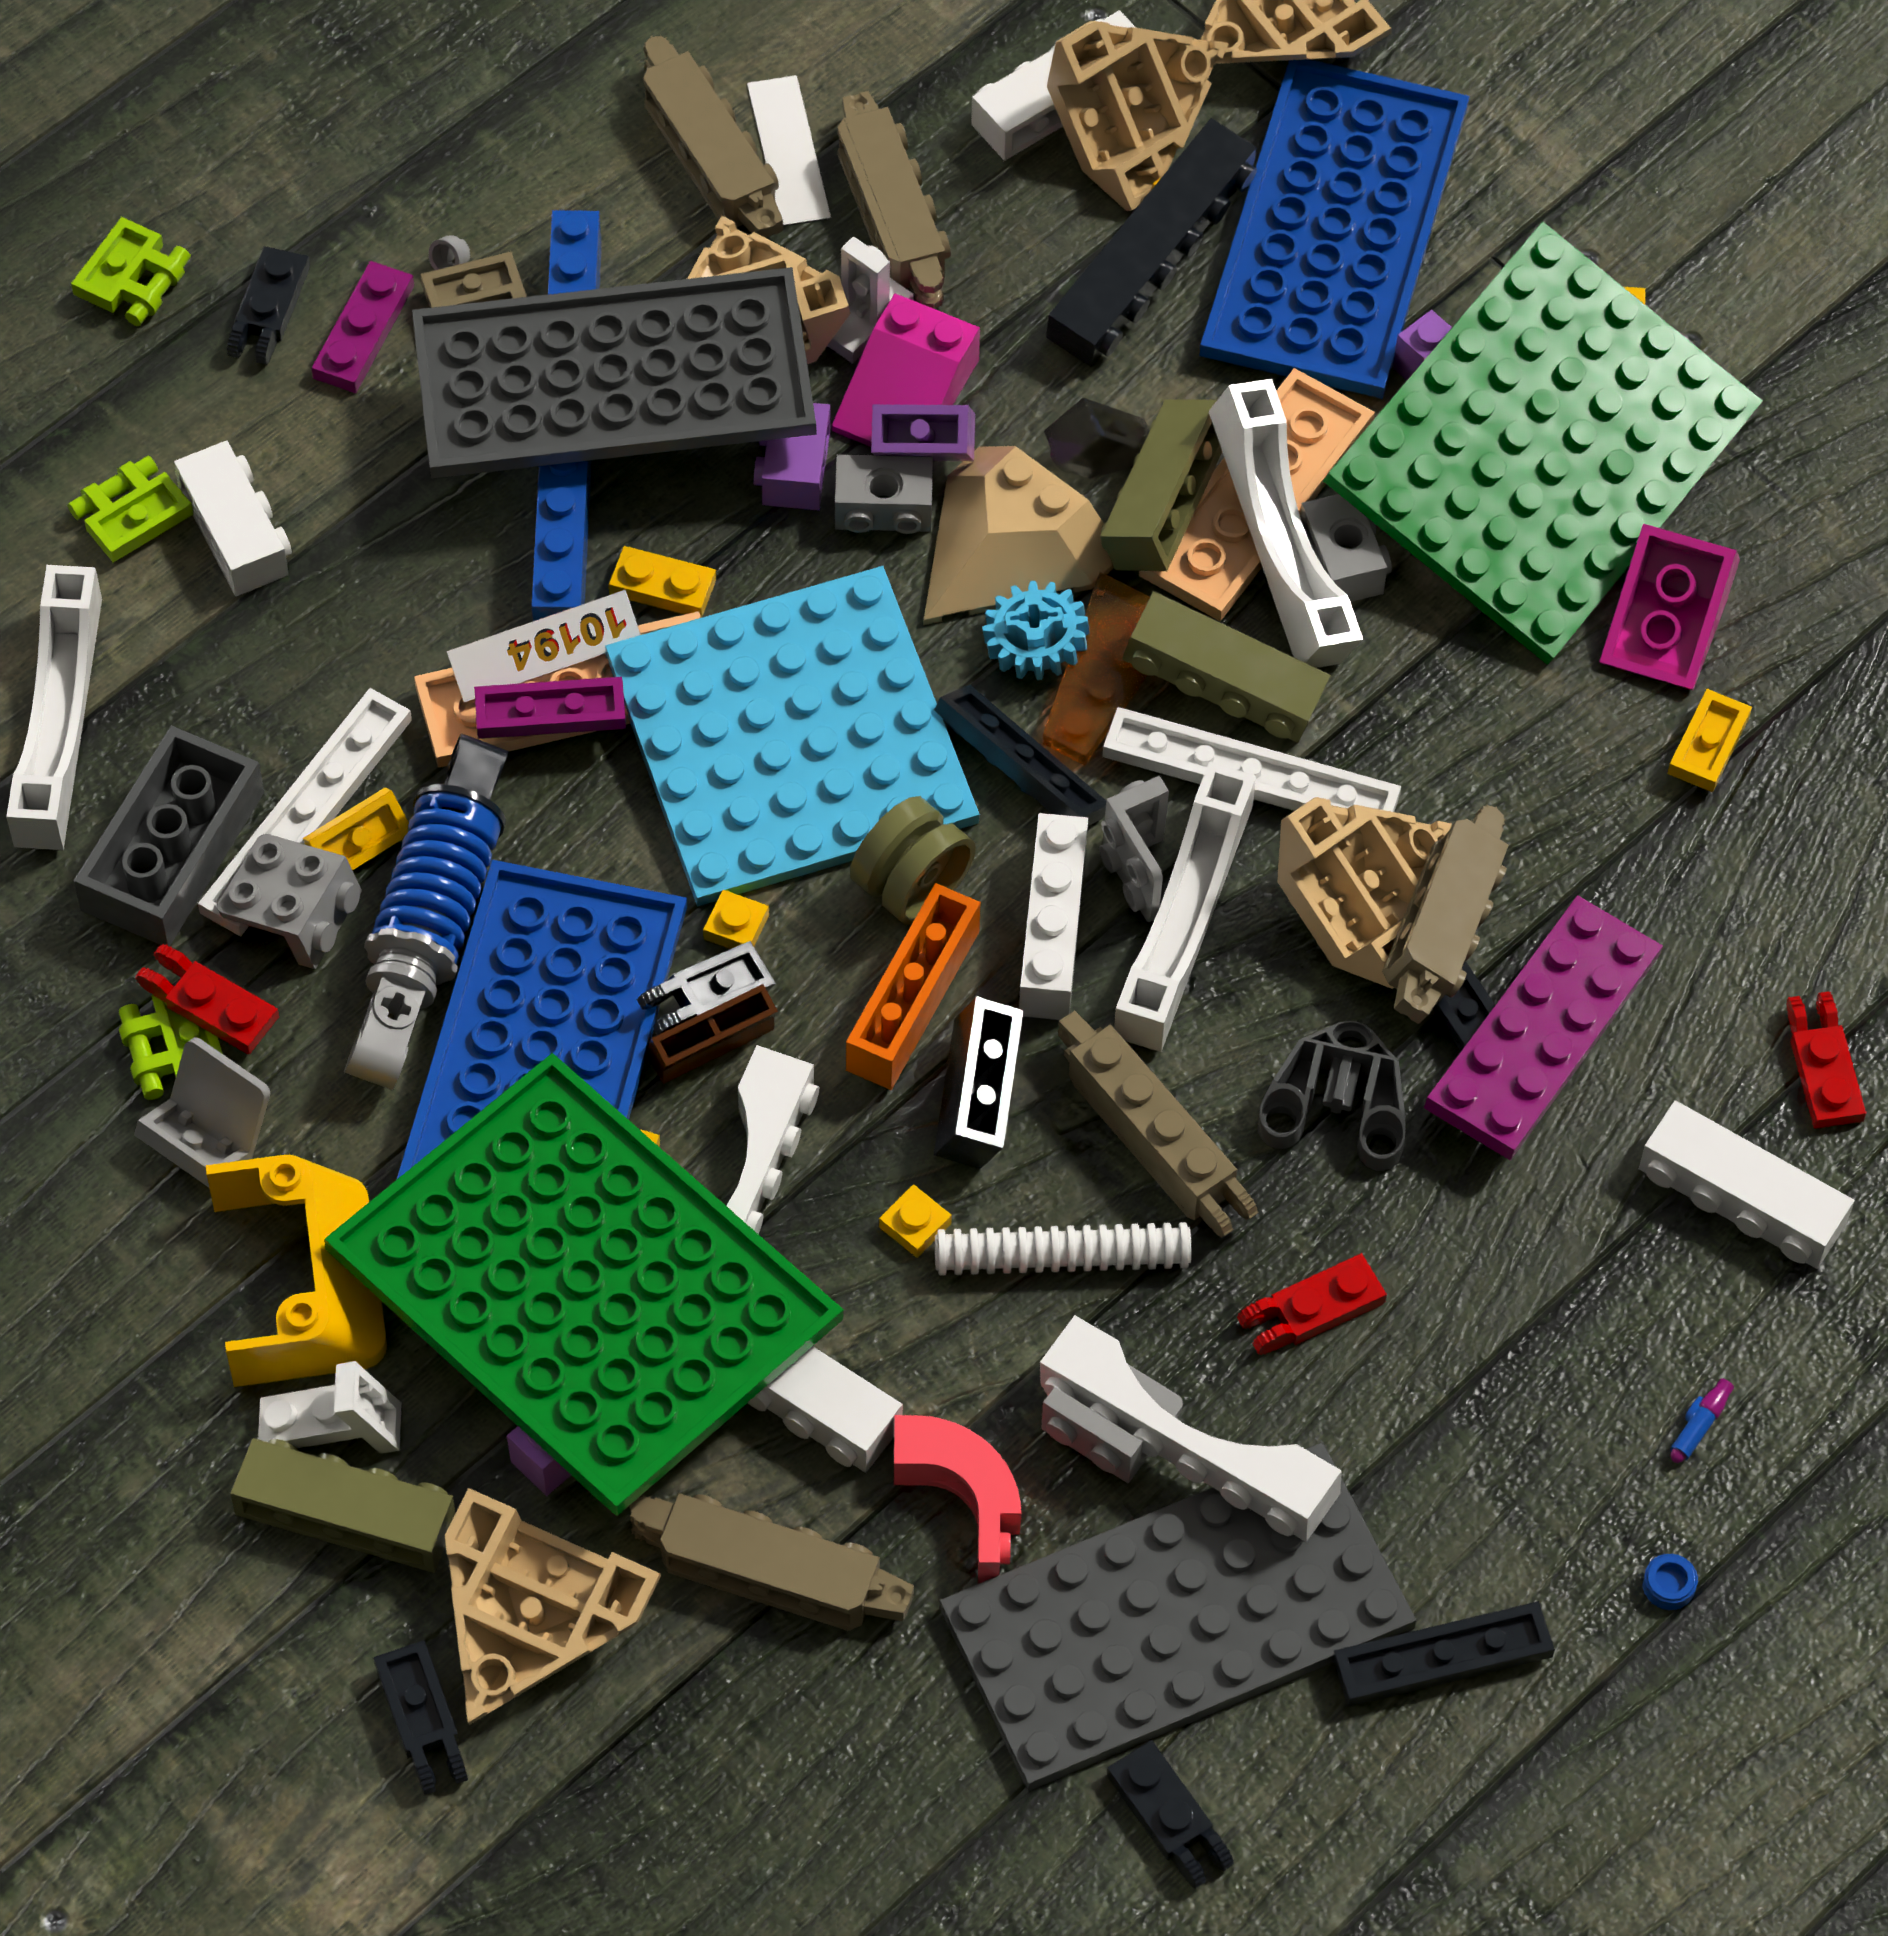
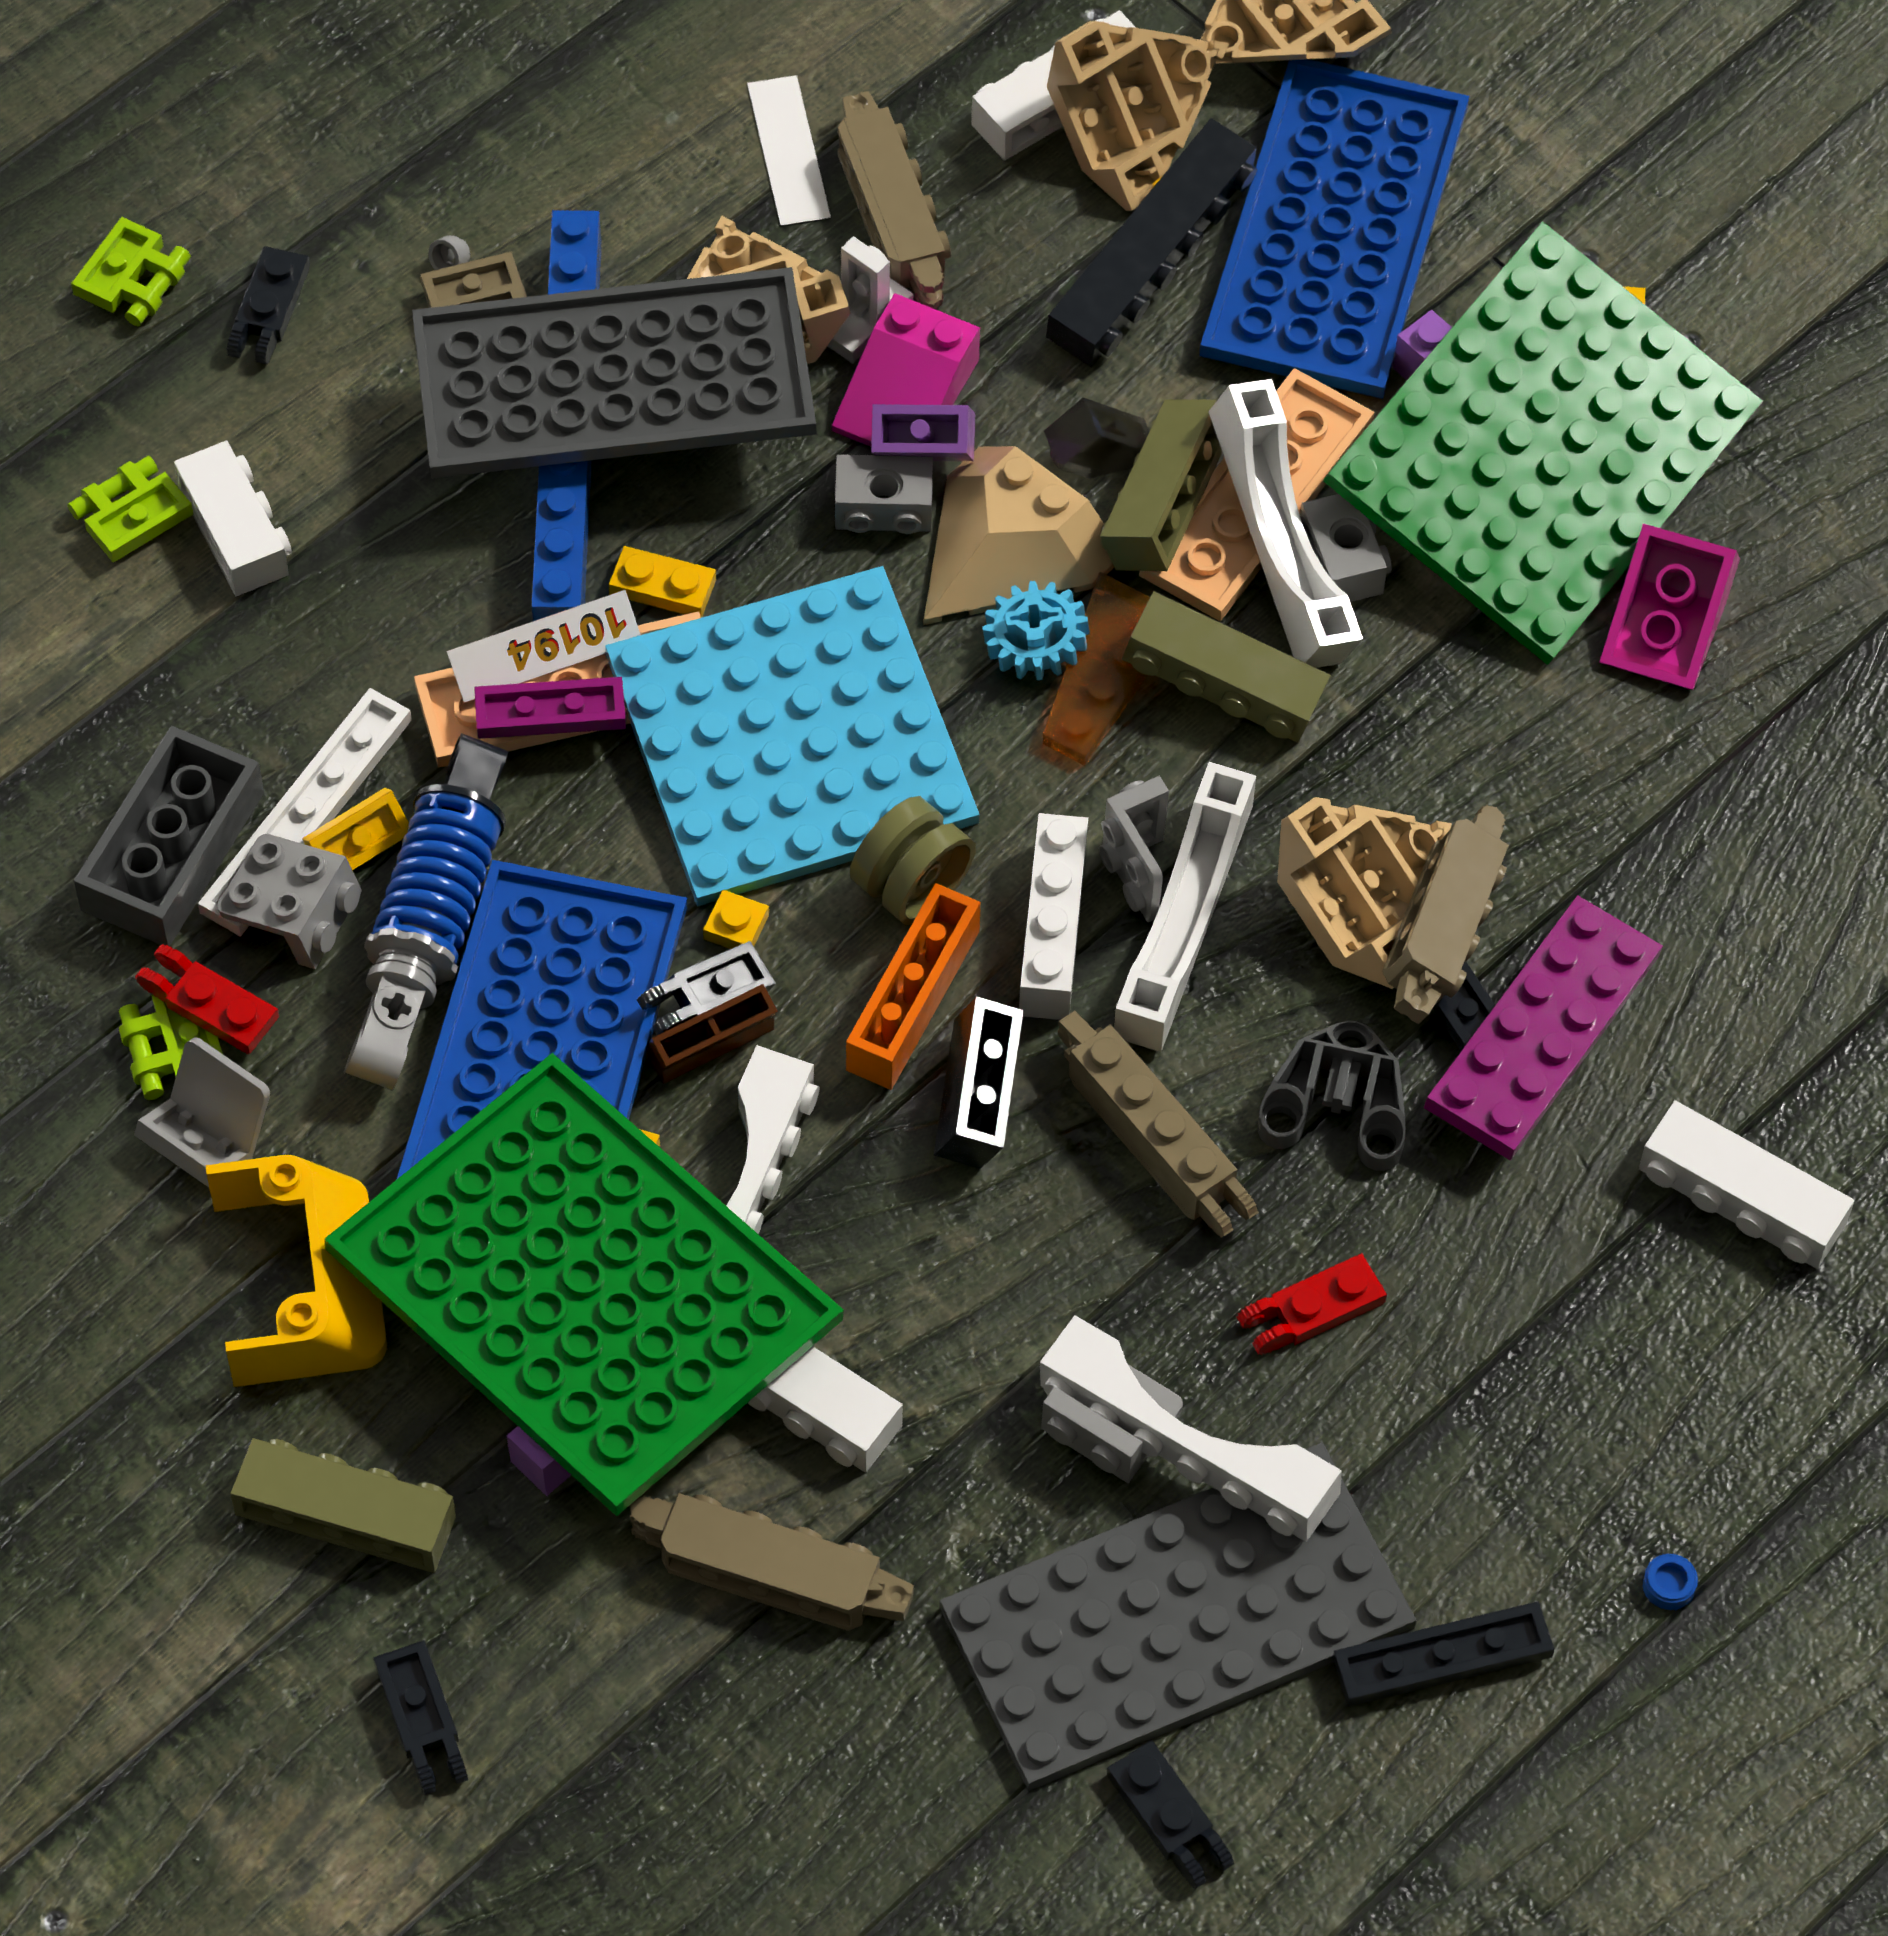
(48, 762): white arch -> none
(334, 1413): white bracket -> none
(363, 327): magenta plate -> none
(530, 1601): tan wedge -> none
(708, 140): dark tan hinge -> none
(795, 466): medium lavender brick -> none
(914, 1220): yellow plate -> none
(958, 1460): coral arch -> none
(1019, 755): black plate -> none
(1062, 1248): white piece -> none
(1279, 776): white plate -> none
(1700, 1418): piece -> none
(1709, 740): yellow plate -> none
(1825, 1064): red hinge -> none

